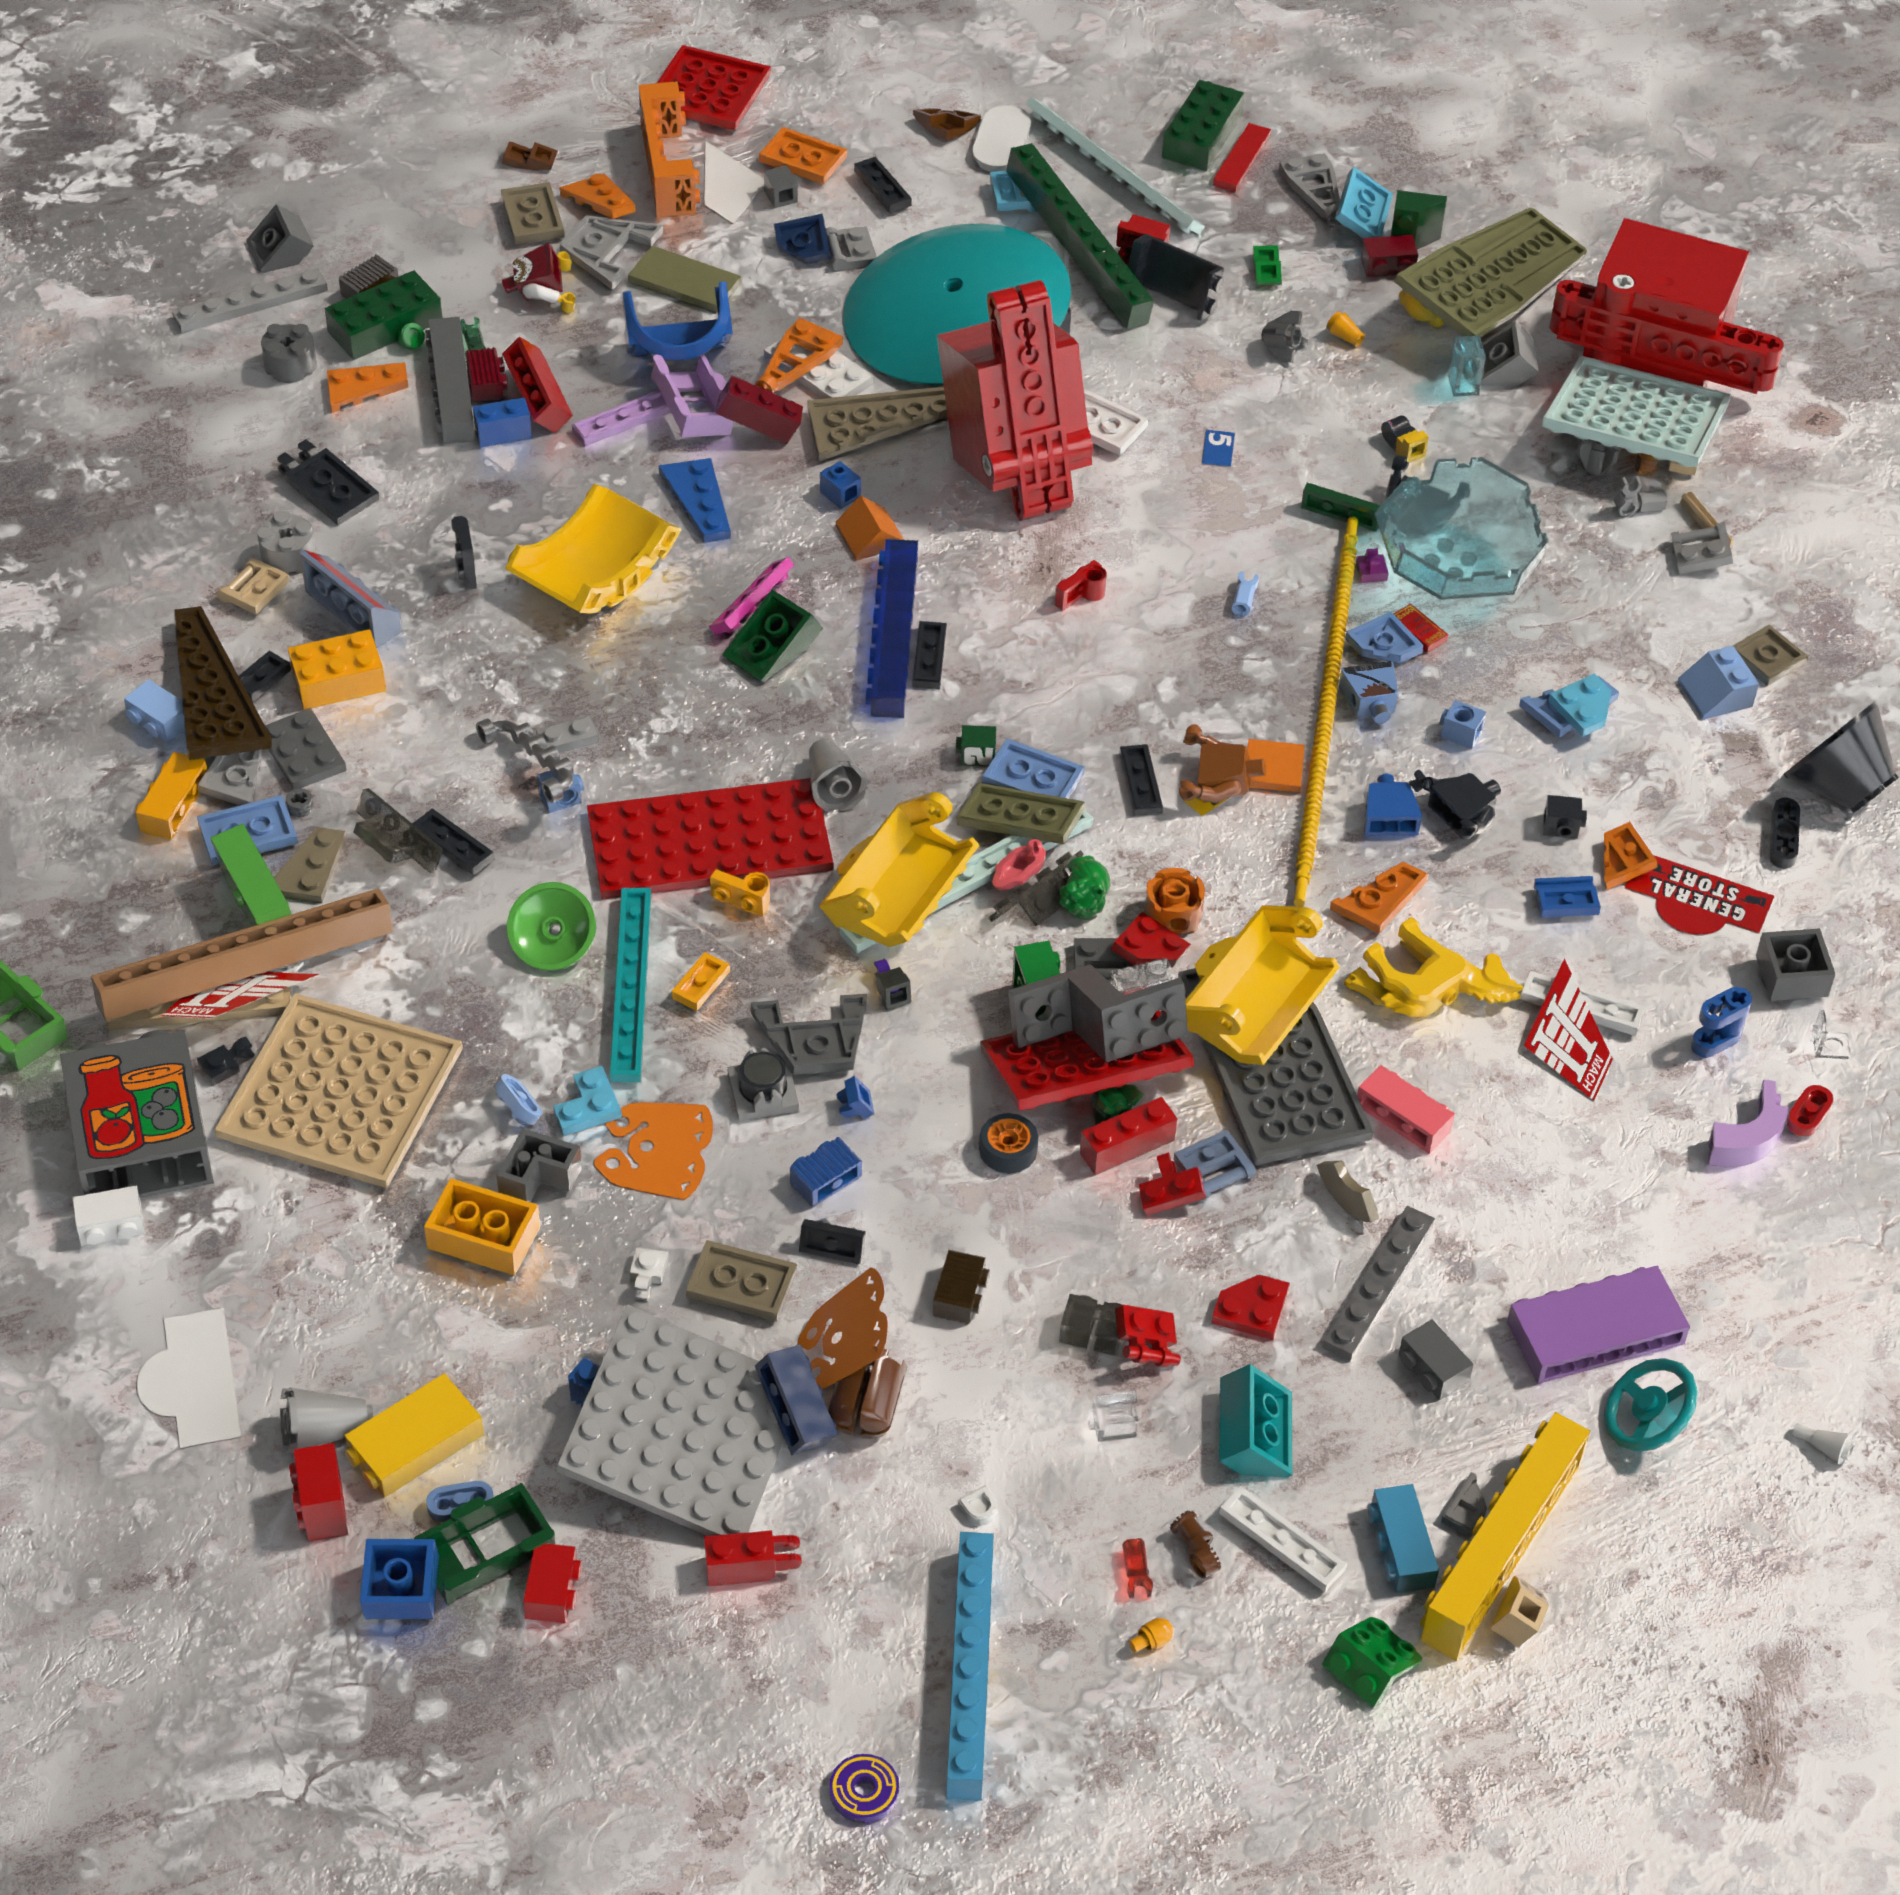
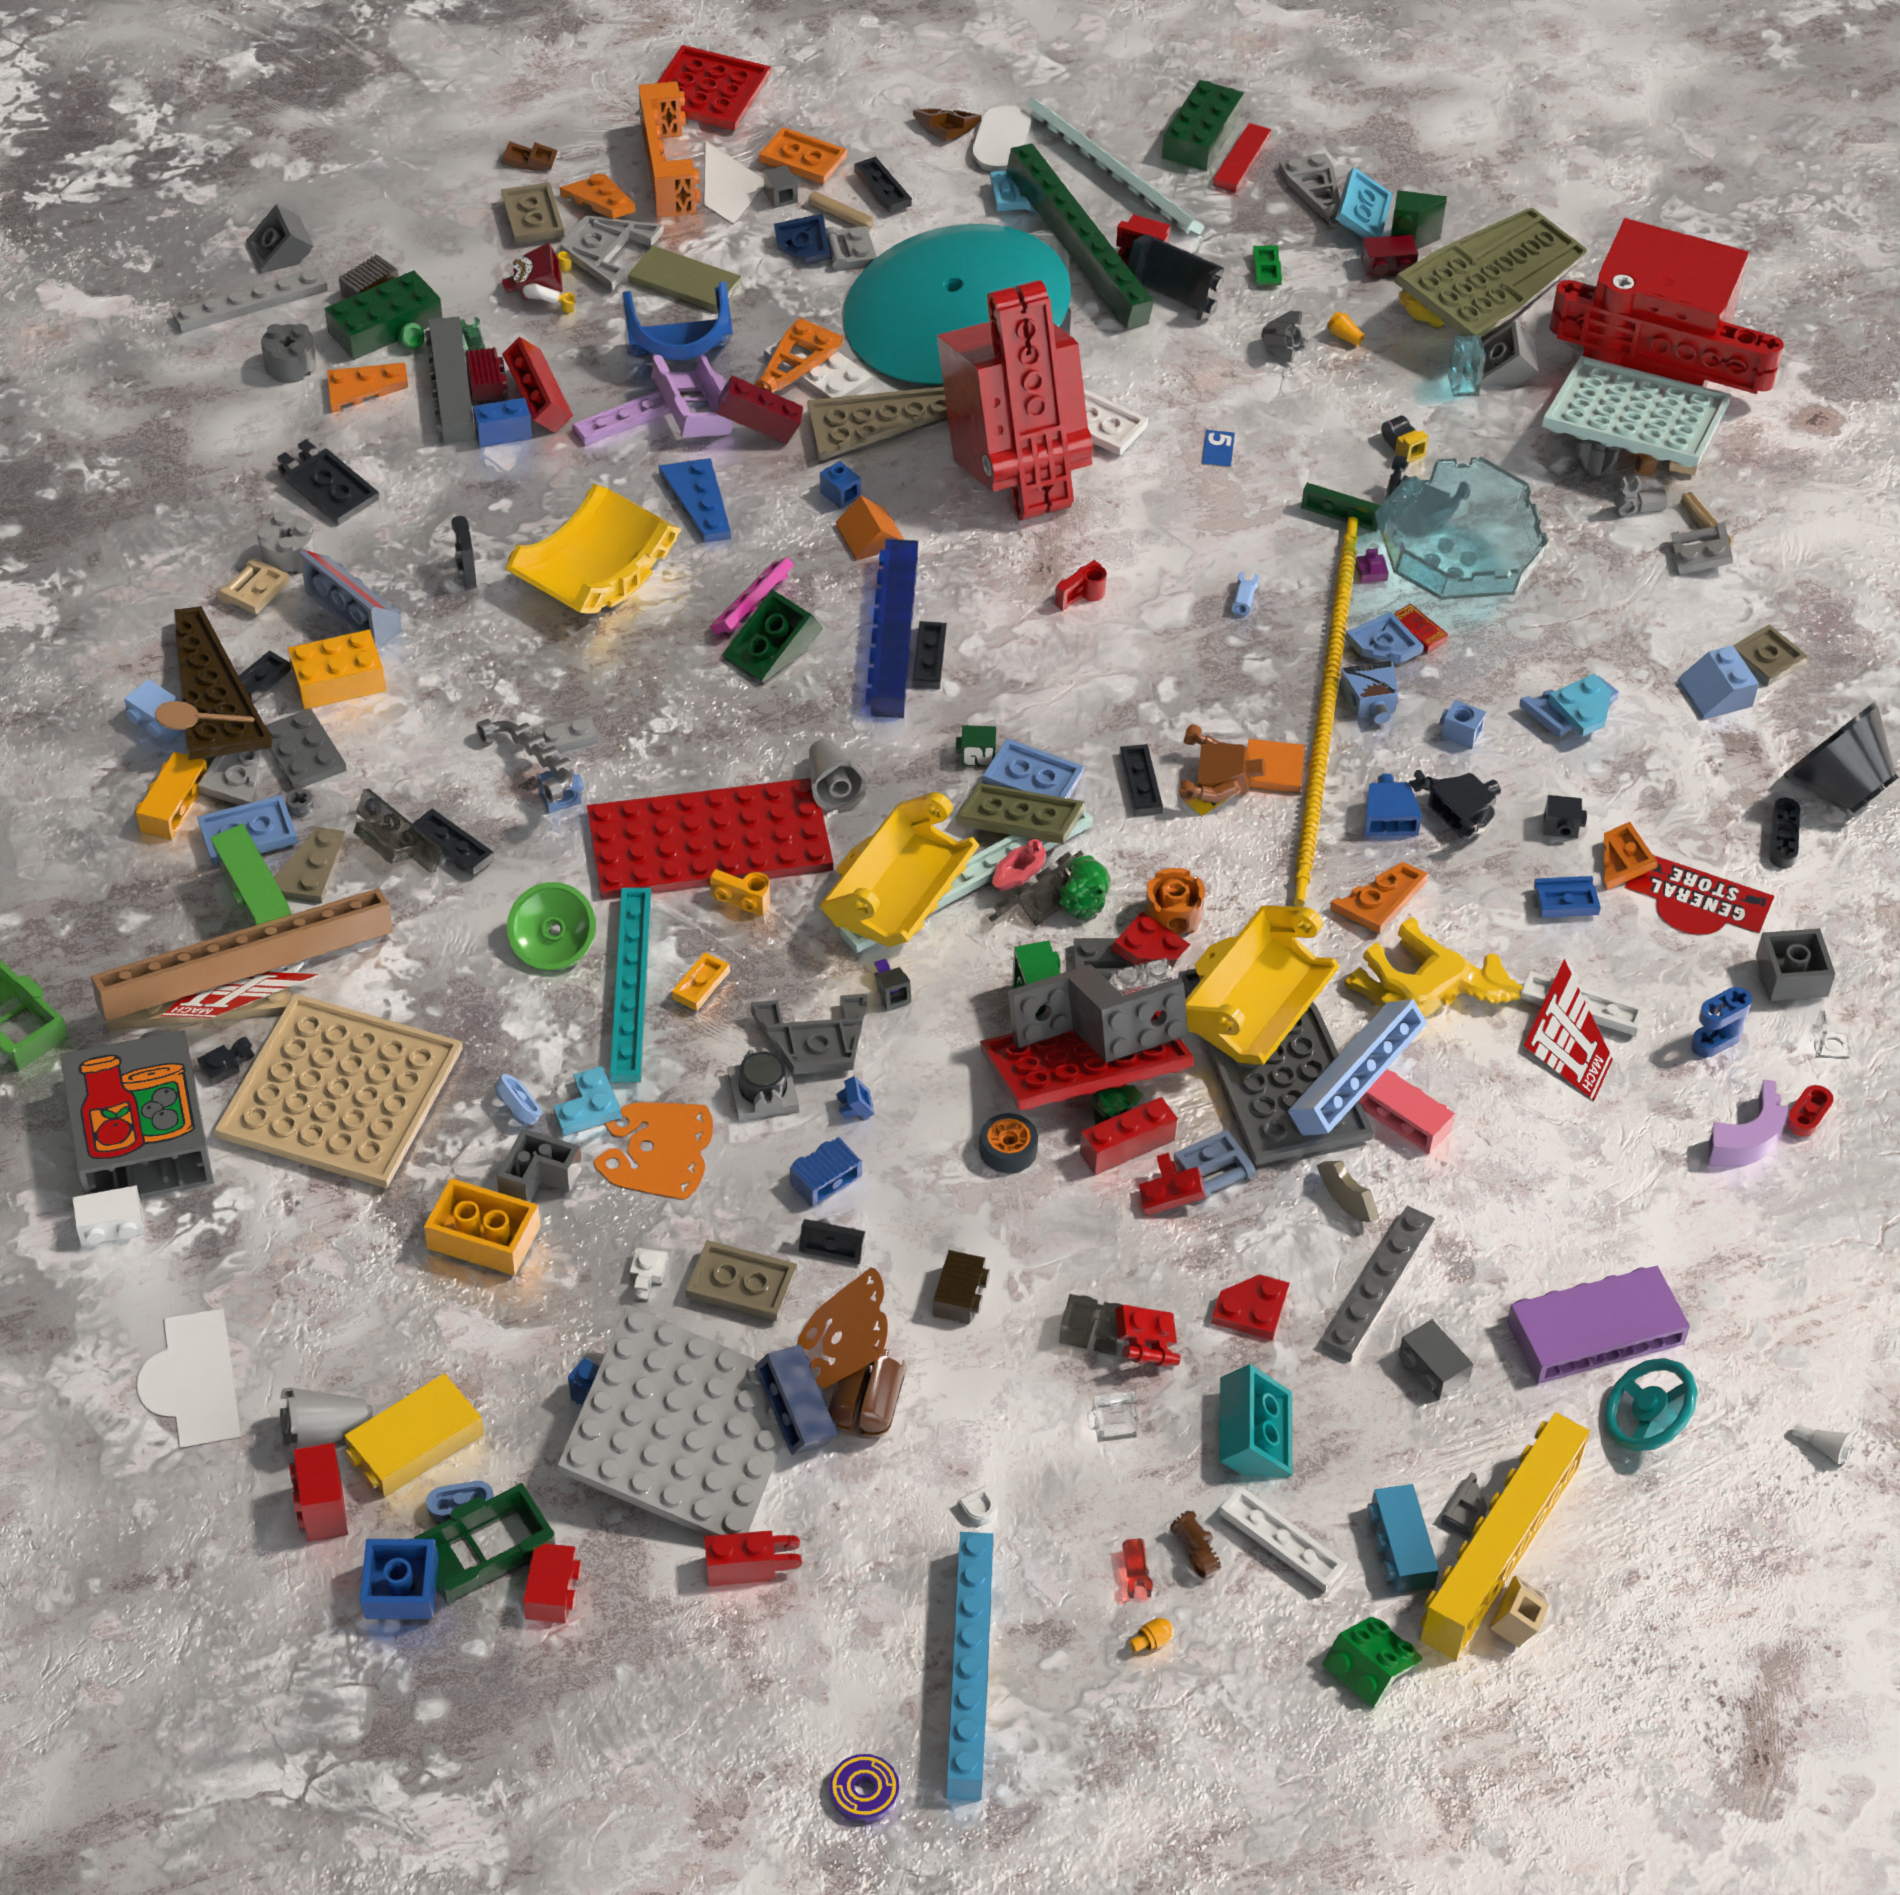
(183, 715): none -> medium nougat piece
(840, 210): none -> tan axle
(1357, 1067): none -> light blue brick

